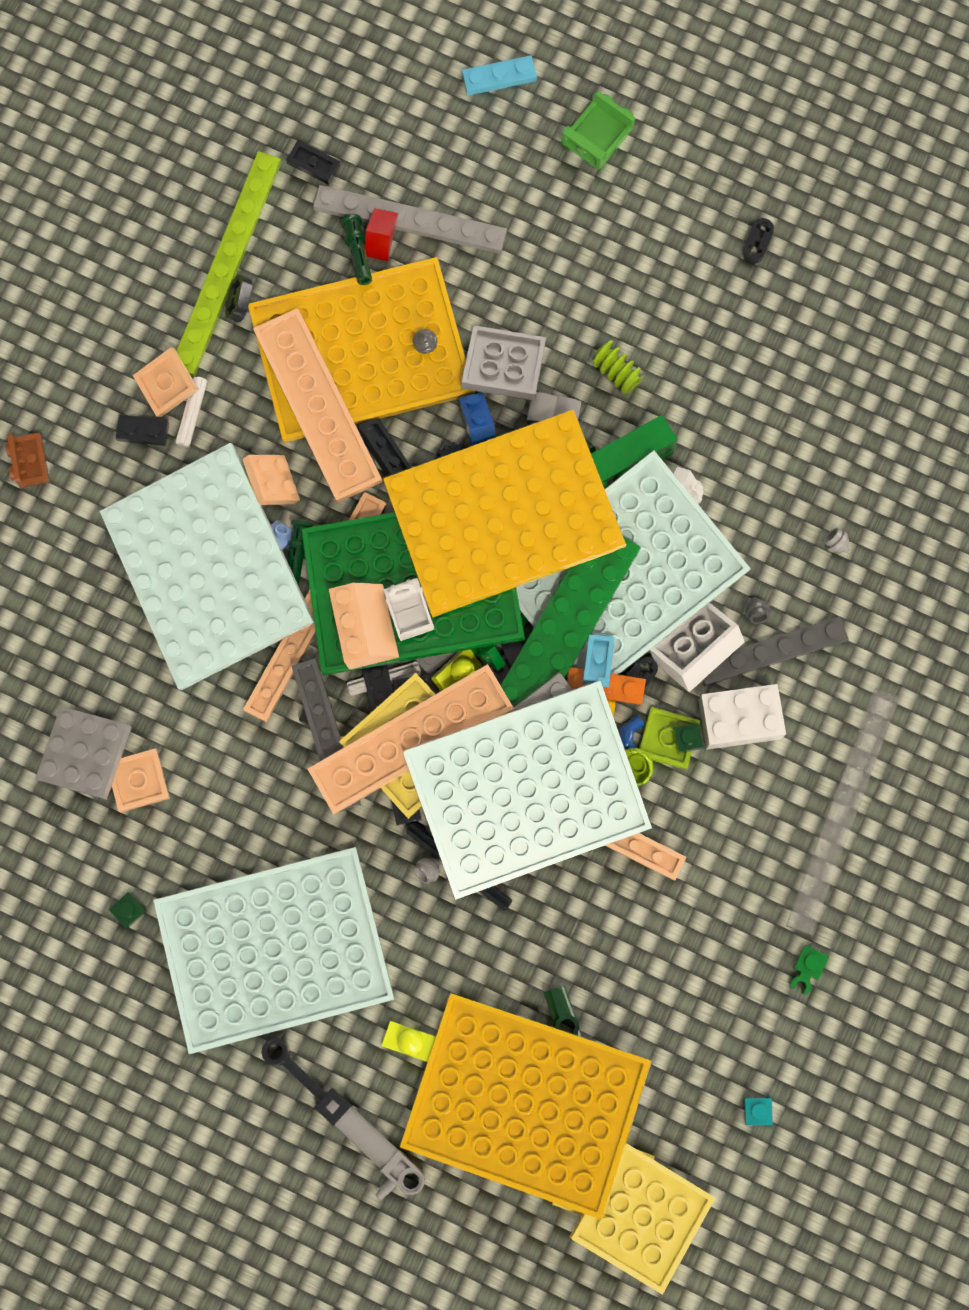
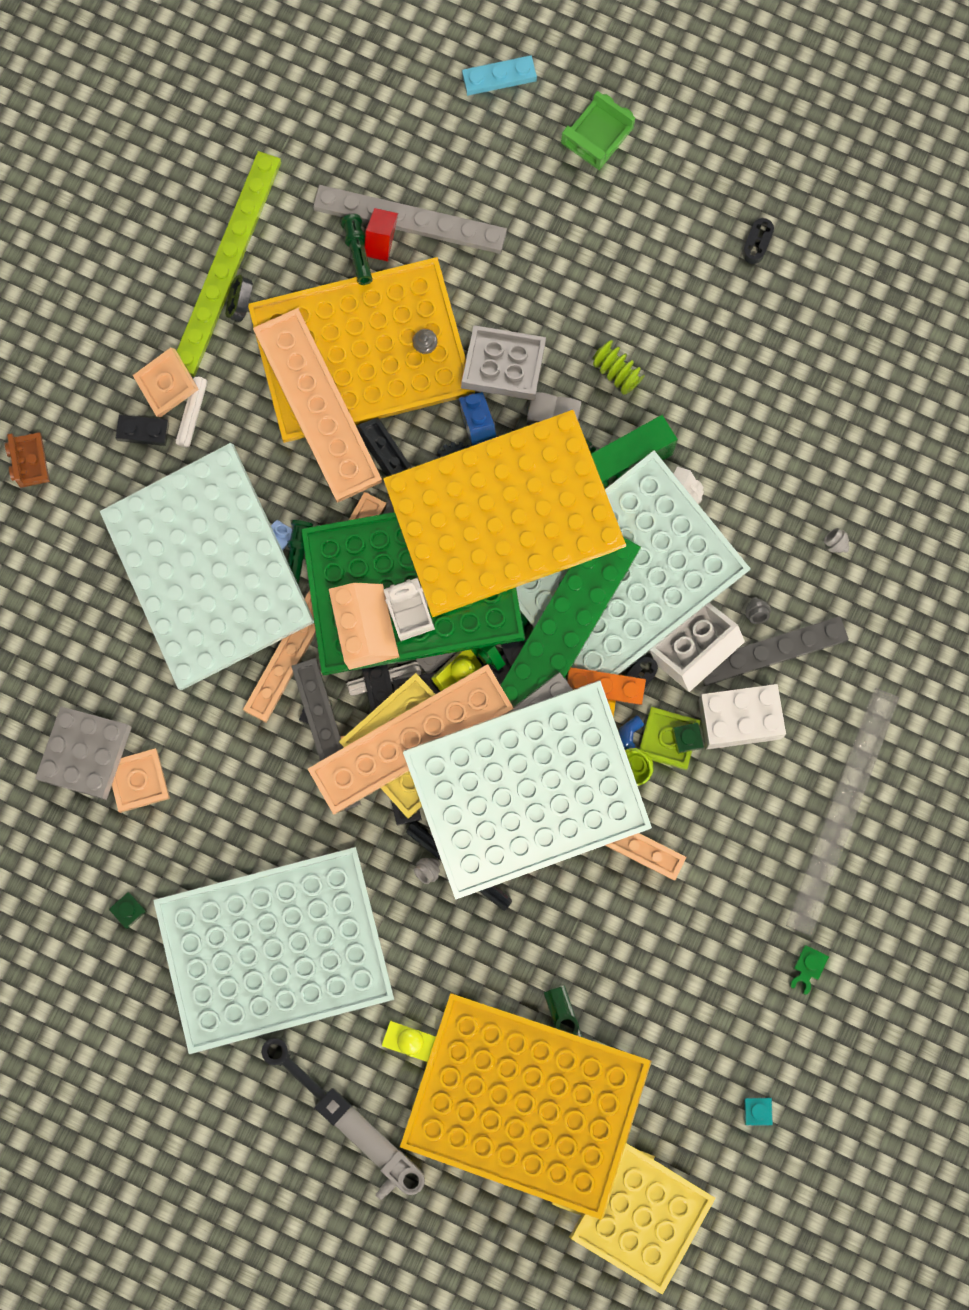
(271, 479): light nougat plate -> none
(313, 162): black plate -> none
(599, 659): medium azure plate -> none

